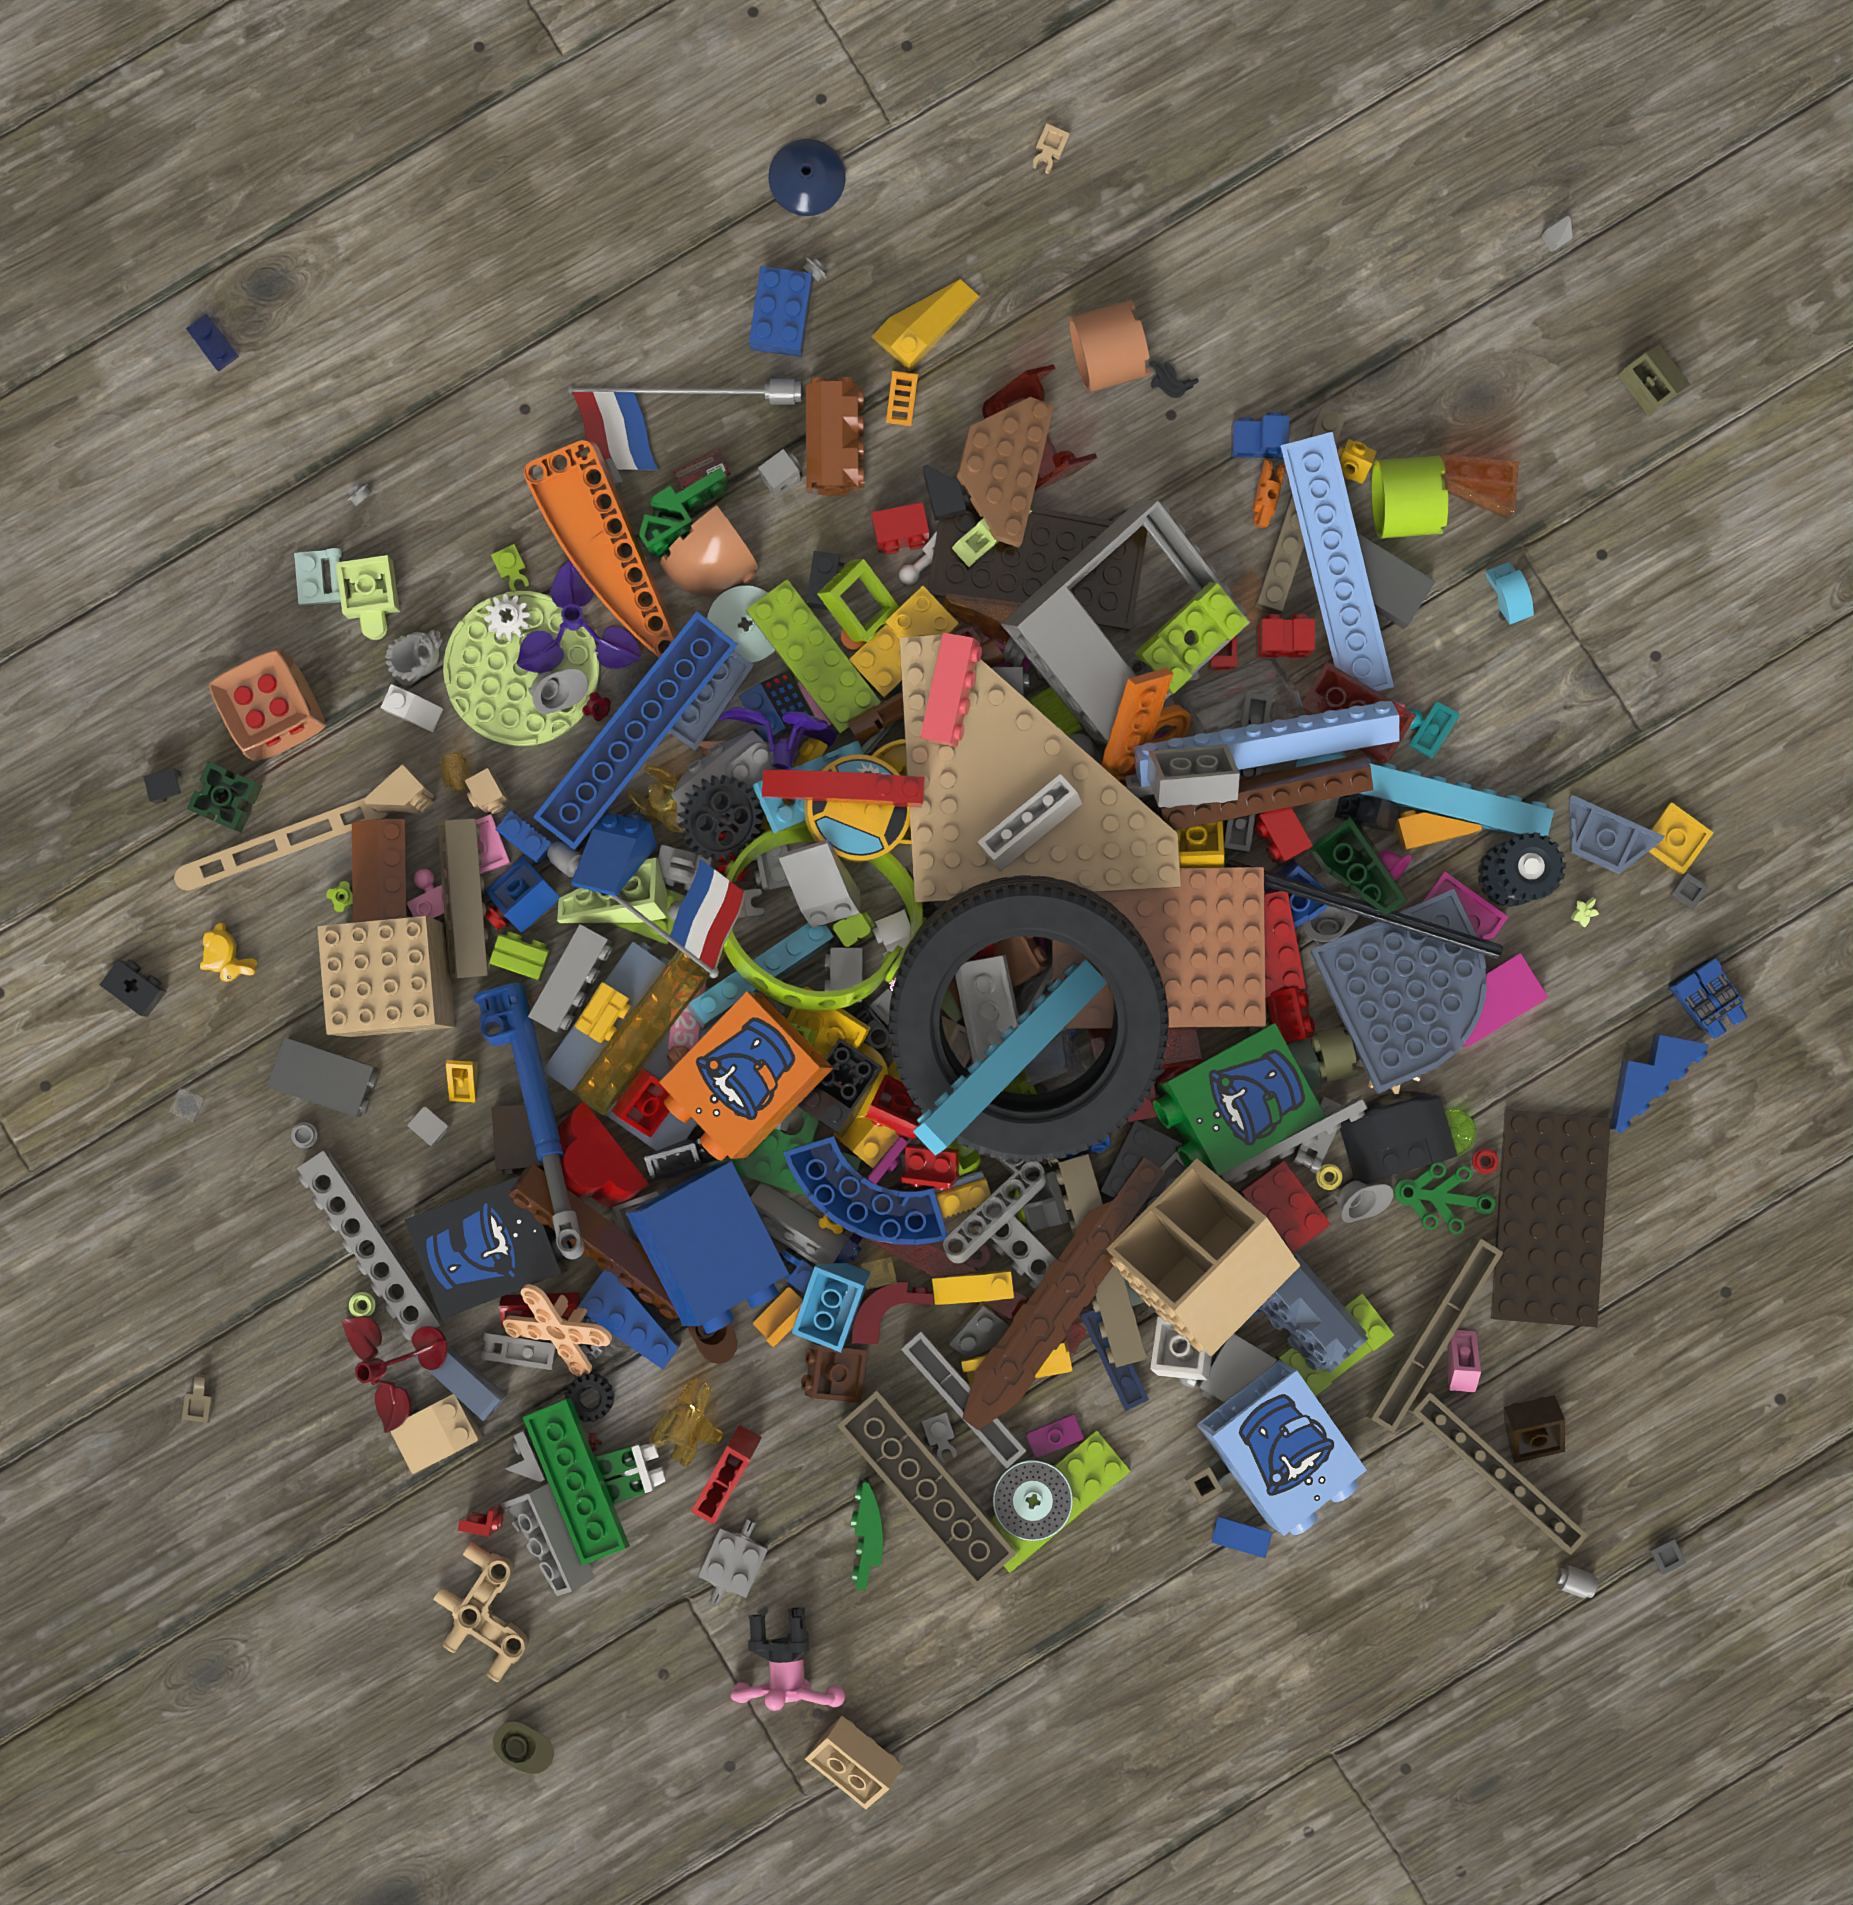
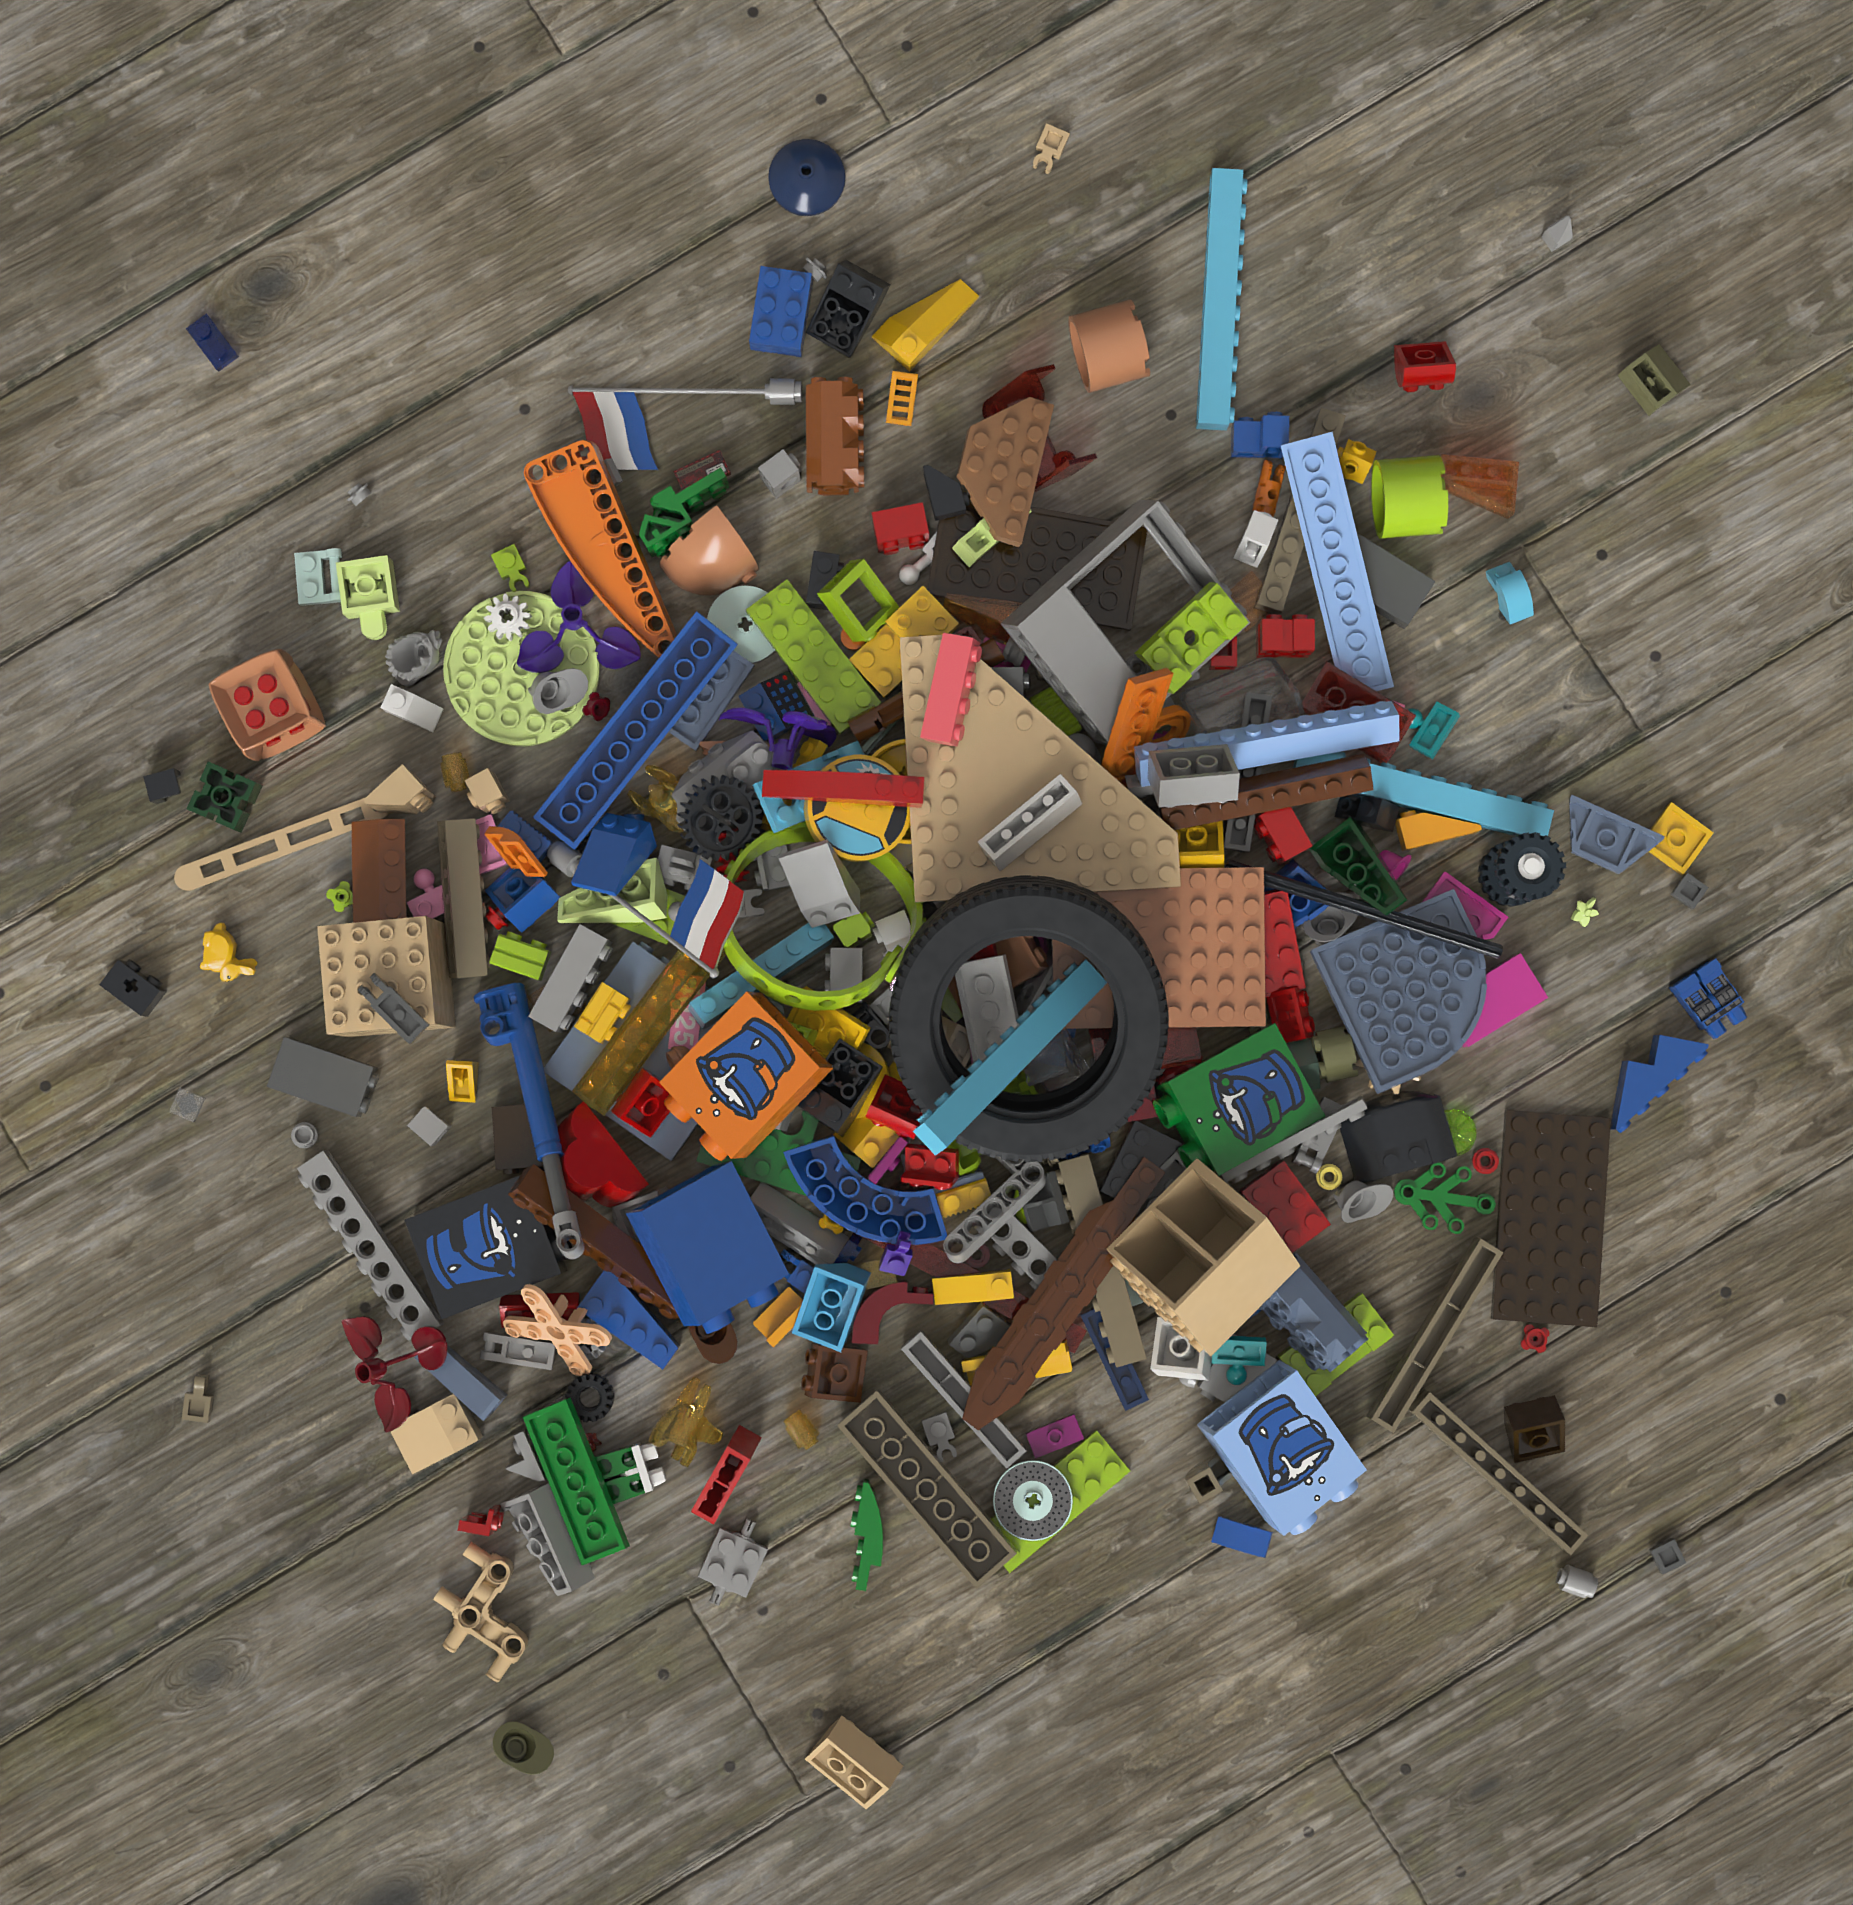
(354, 1304): yellowish green plate -> none
(395, 1010): none -> dark grey hinge
(515, 851): none -> orange slope
(678, 1158): black slope -> none
(785, 1666): wheel -> none
(801, 1430): none -> clear yellow brick
(847, 307): none -> black slope
(898, 1256): none -> dark purple plate
(1168, 382): black piece -> none
(1219, 299): none -> medium azure brick
(1239, 1352): none -> teal plate
(1256, 538): none -> white slope
(1424, 365): none -> red brick
(1463, 1361): bright pink slope -> none
(1541, 1334): none -> red plate

